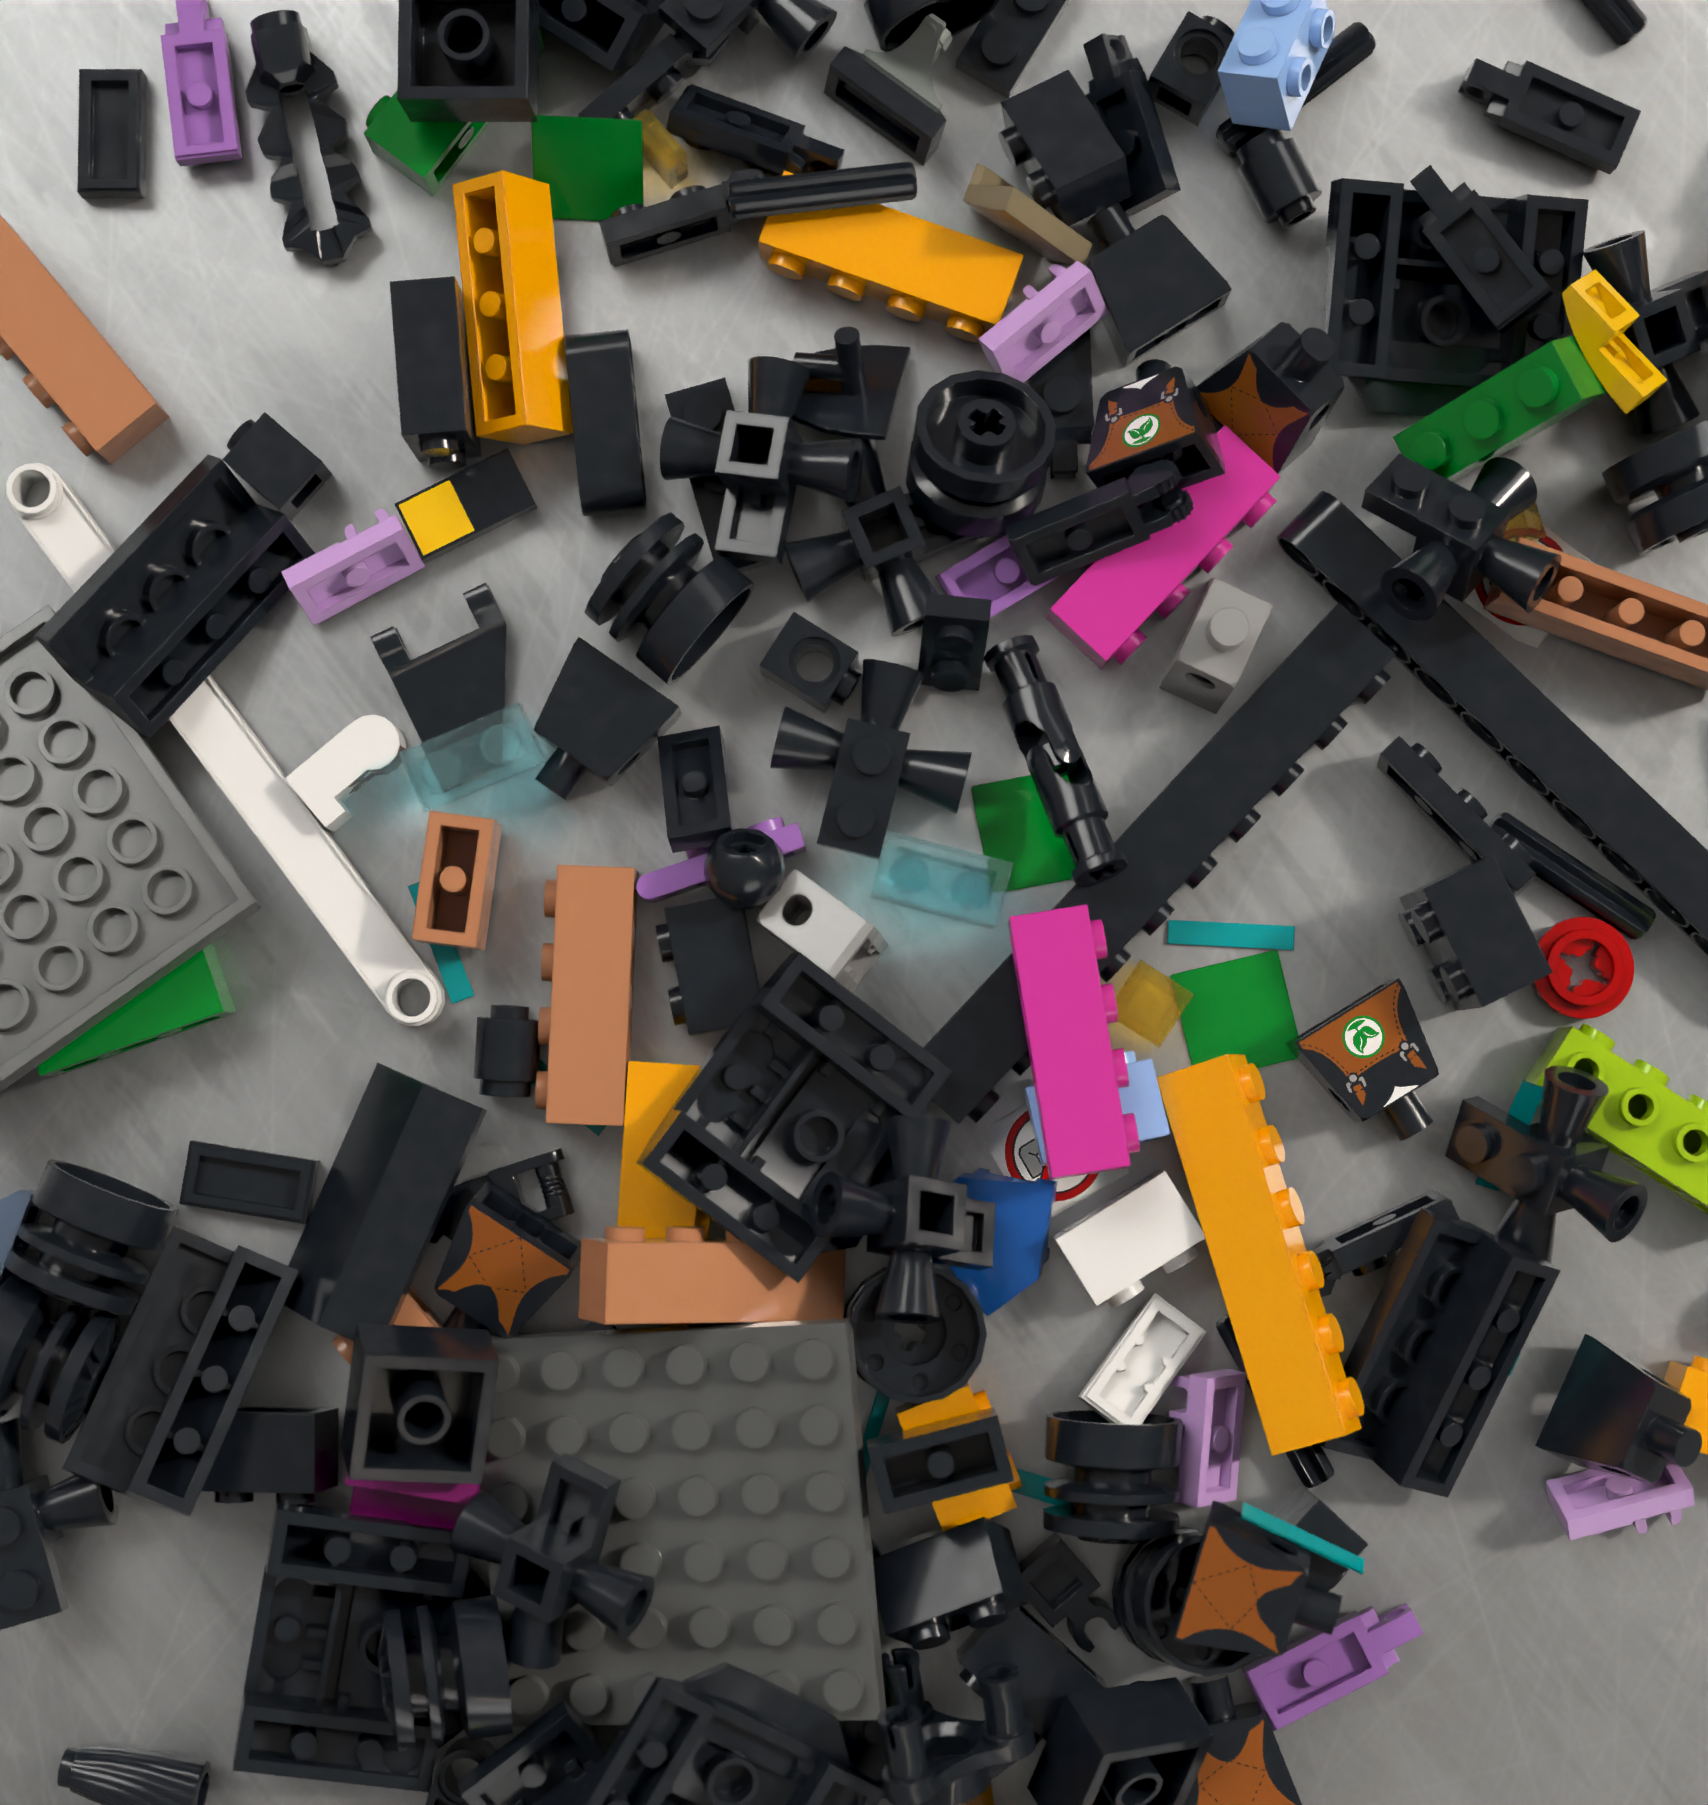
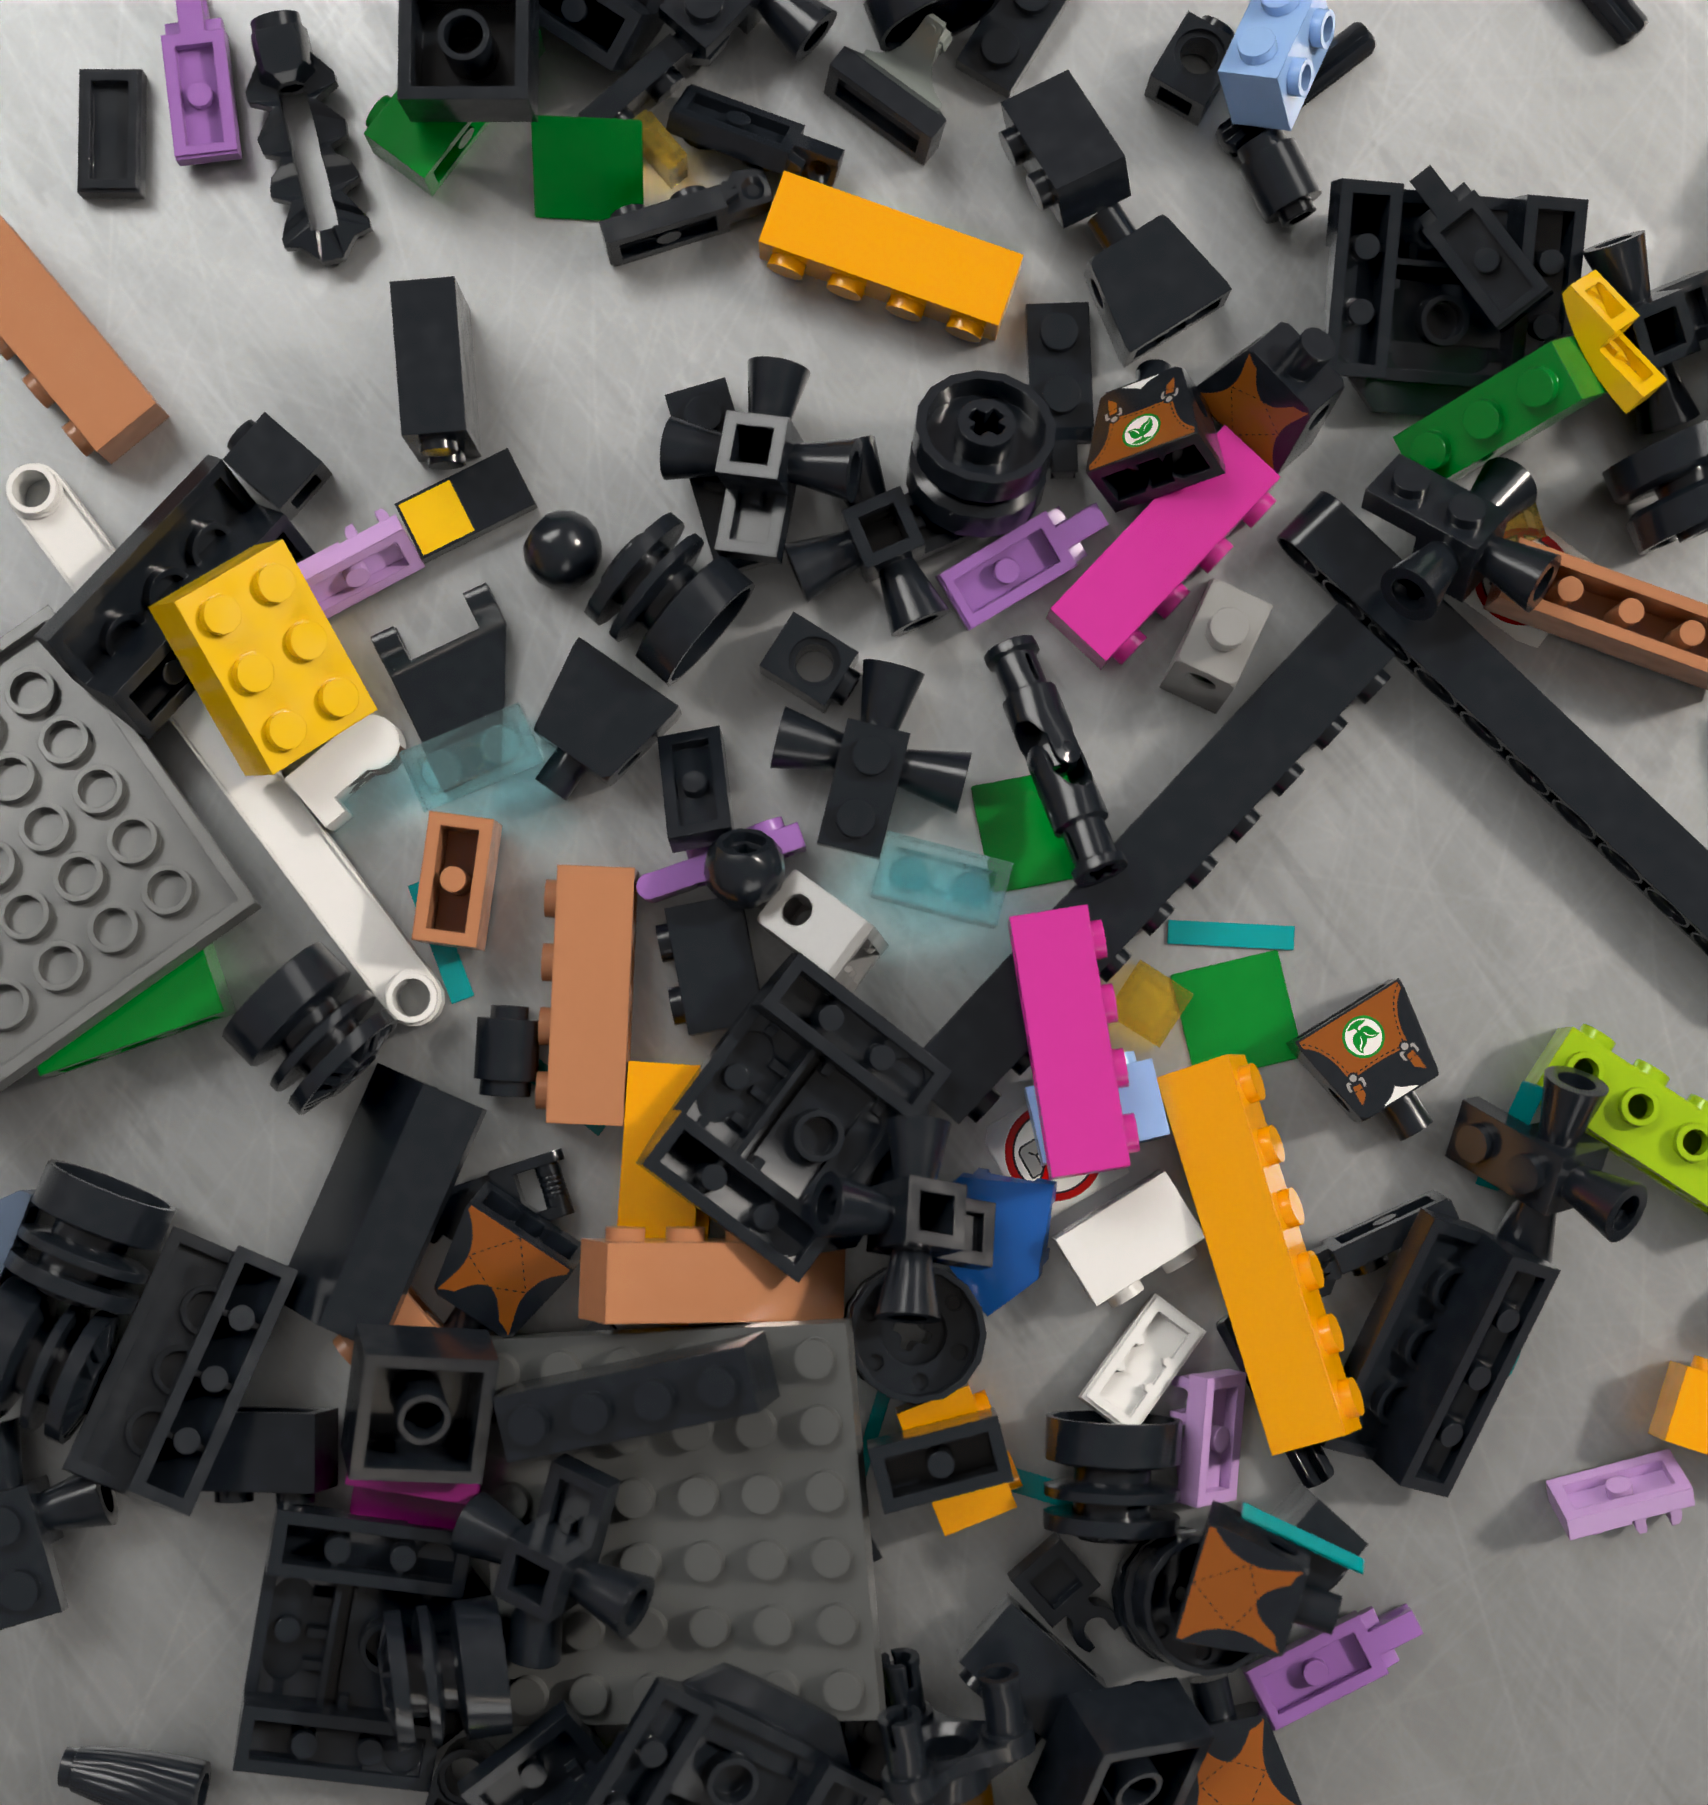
(249, 1182): black tile -> none
(263, 658): none -> yellow brick
(310, 1028): none -> black wheel
(512, 308): light orange brick -> none
(563, 550): none -> black piece
(605, 422): black beam -> none
(636, 1397): none -> black brick
(822, 190): black axle -> none
(851, 387): black shield -> none
(949, 1584): black brick -> none
(953, 641): black plate -> none
(1024, 218): dark tan slope -> none
(1044, 322): lavender plate -> none
(1099, 522): black hinge -> none
(1129, 112): black hinge -> none
(1452, 812): black plate -> none
(1473, 936): black brick -> none
(1553, 111): black hinge -> none
(1579, 880): black axle -> none
(1610, 960): red gear -> none
(1619, 1417): black torso -> none

